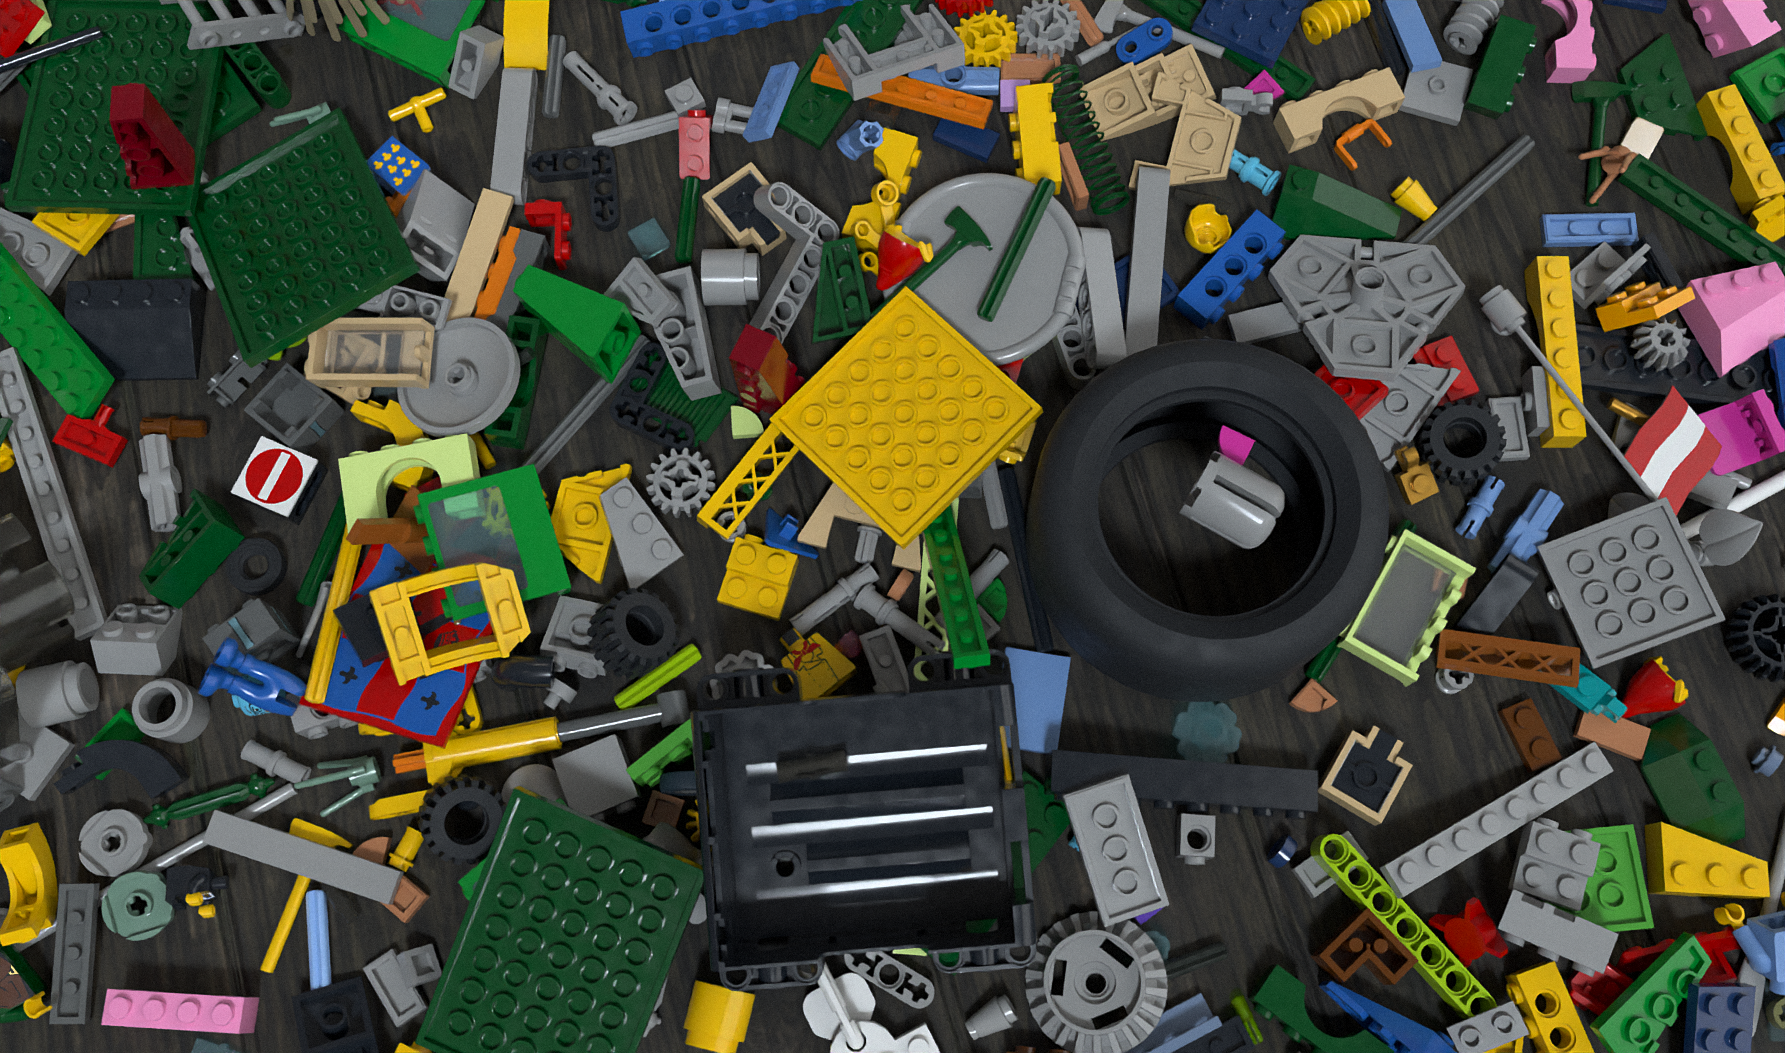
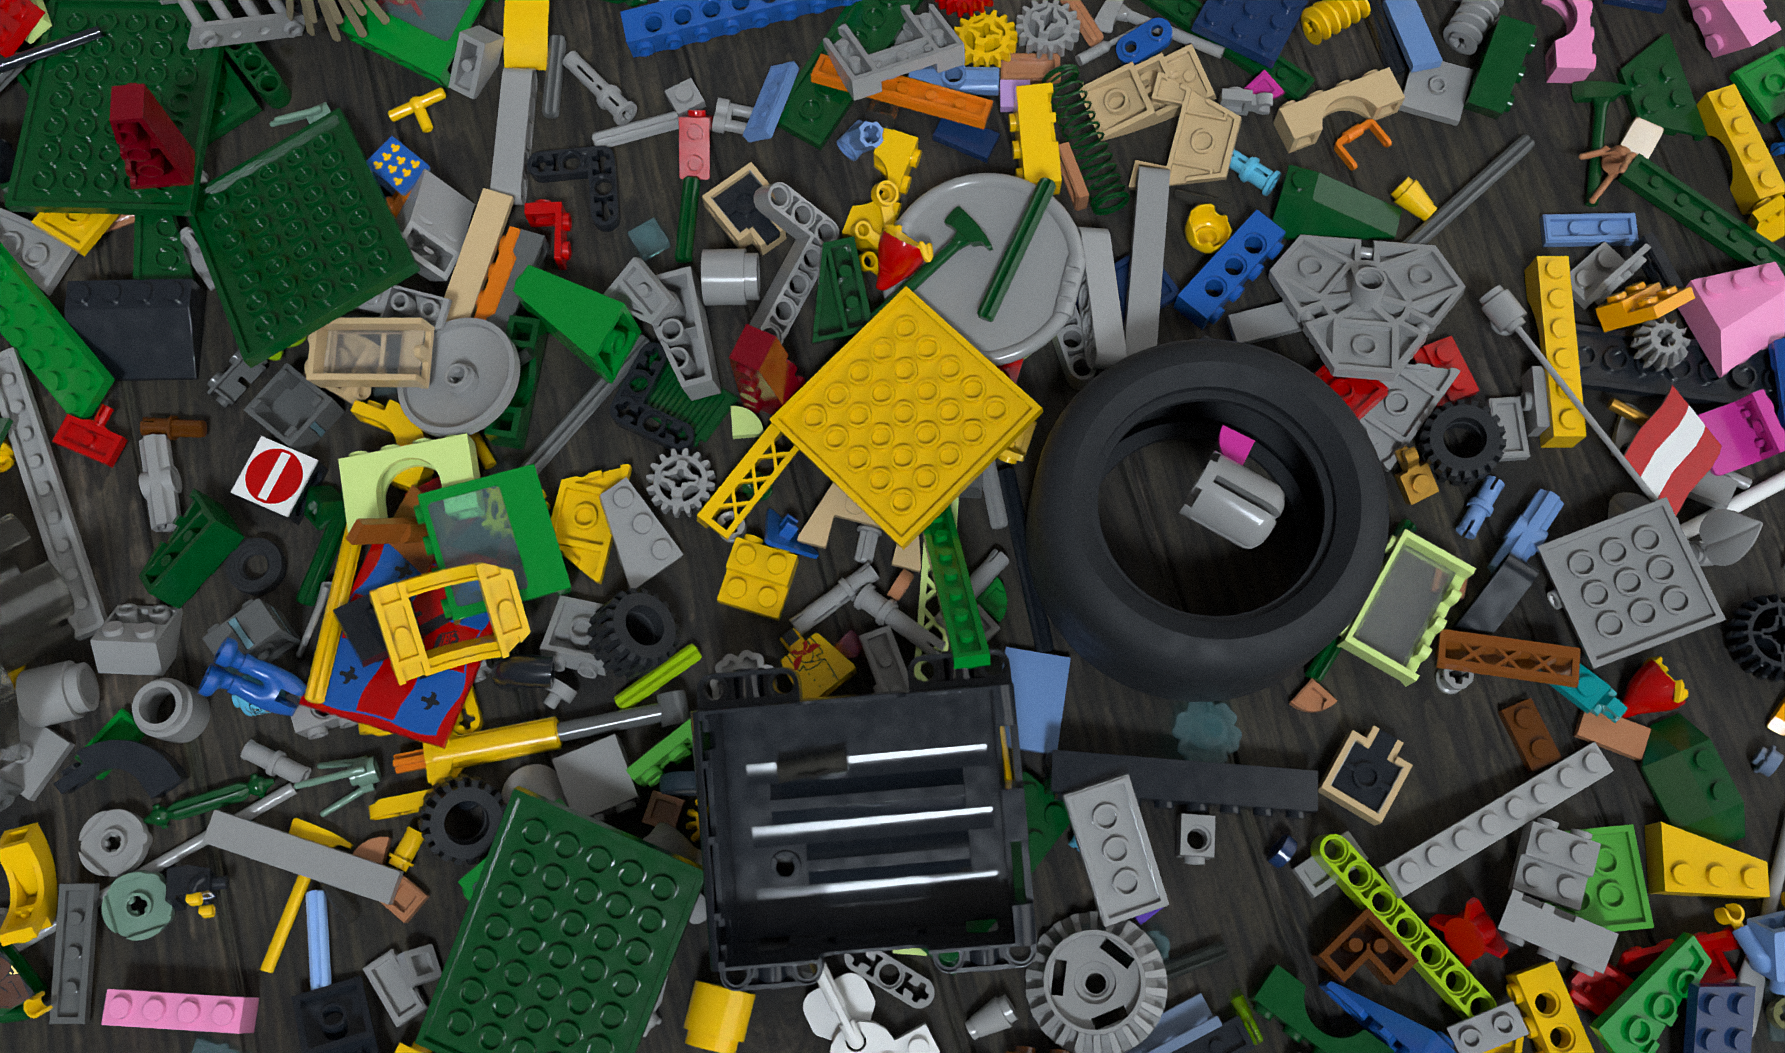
(322, 505): none -> dark green slope

